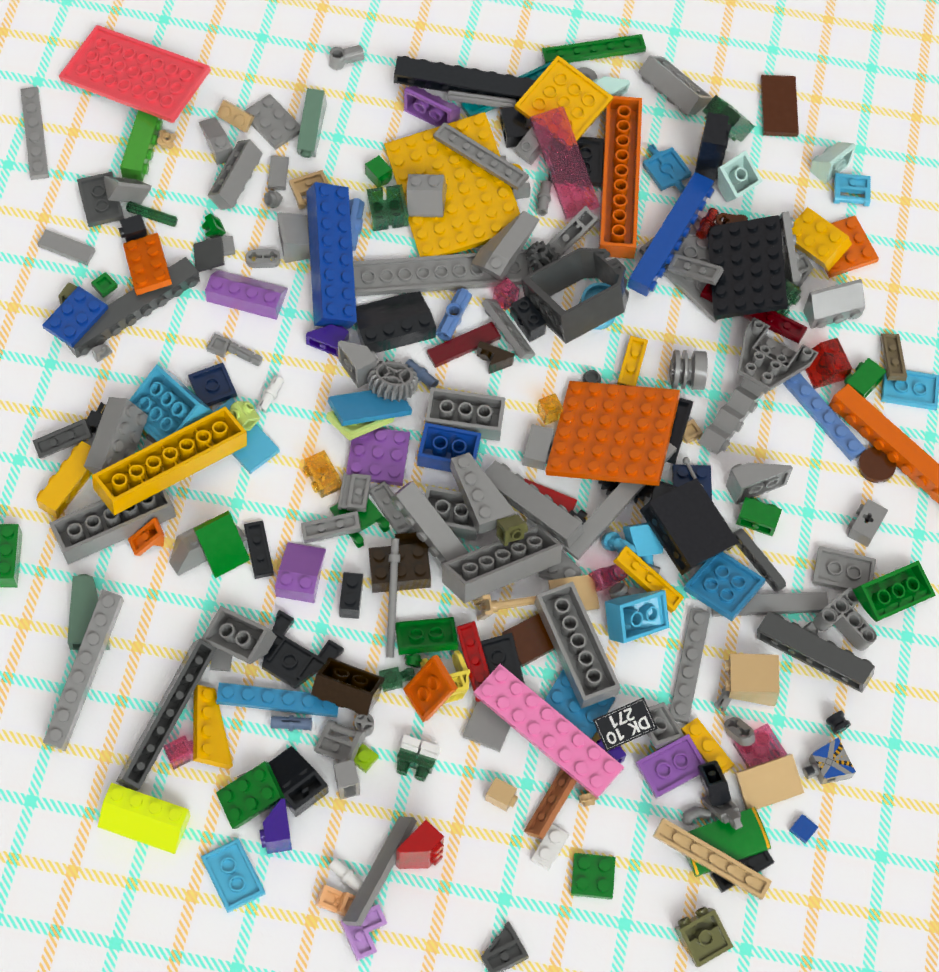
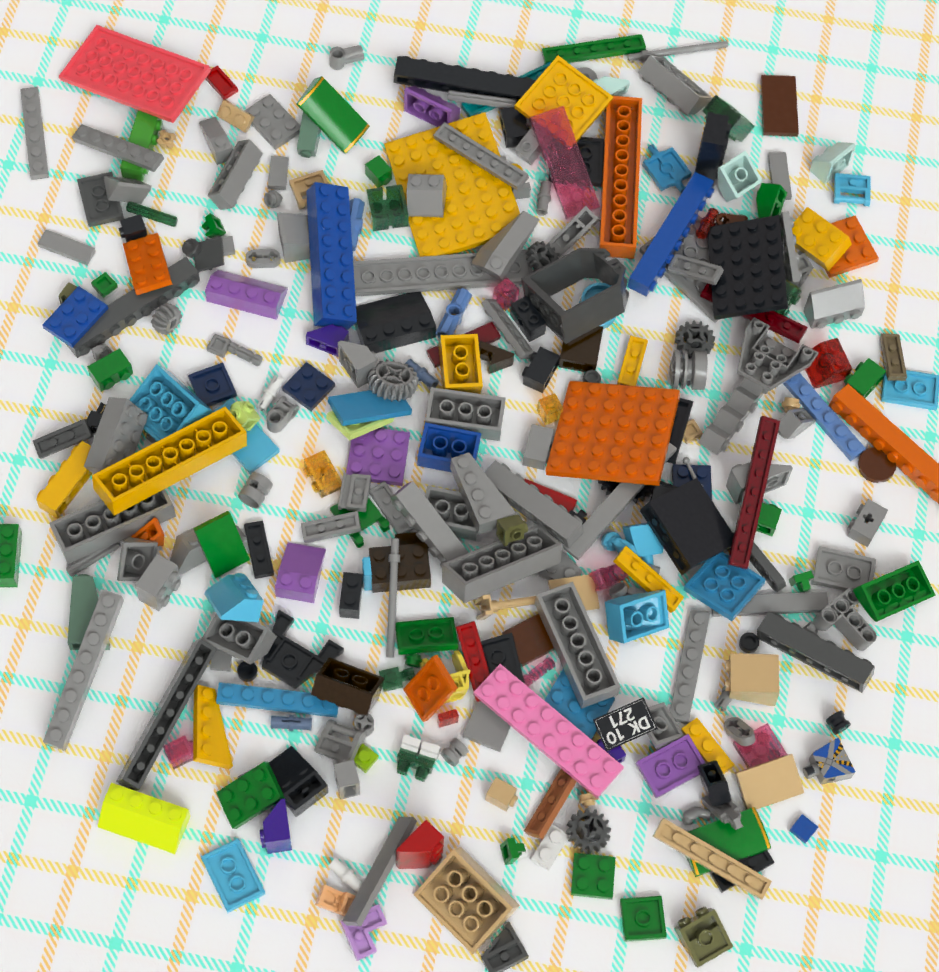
(85, 562): none -> light grey axle
(110, 370): none -> green brick
(118, 148): none -> light grey plate
(135, 558): none -> light grey slope
(158, 582): none -> light grey brick
(166, 318): none -> light grey gear
(191, 248): none -> flat silver tile
(221, 83): none -> red tile
(235, 599): none -> medium azure slope
(247, 672): none -> black tile
(255, 490): none -> light grey wheel
(283, 412): none -> light grey piece
(308, 386): none -> dark blue plate
(332, 114): none -> green slope
(367, 574): none -> medium azure tile
(447, 718): none -> clear red tile
(454, 752): none -> light grey wheel
(460, 363): none -> yellow brick
(466, 899): none -> tan slope
(511, 850): none -> green tile
(538, 671): none -> clear pink axle
(541, 369): none -> black brick
(582, 352): none -> dark brown brick
(596, 832): none -> dark grey gear
(643, 918): none -> green tile
(644, 54): none -> light grey bar
(694, 338): none -> dark grey gear
(749, 642): none -> black tile
(753, 492): none -> dark red tile
(770, 199): none -> green slope
(779, 171): none -> light grey tile
(790, 403): none -> tan plate
(794, 423): none -> light grey slope
(802, 581): none -> green tile

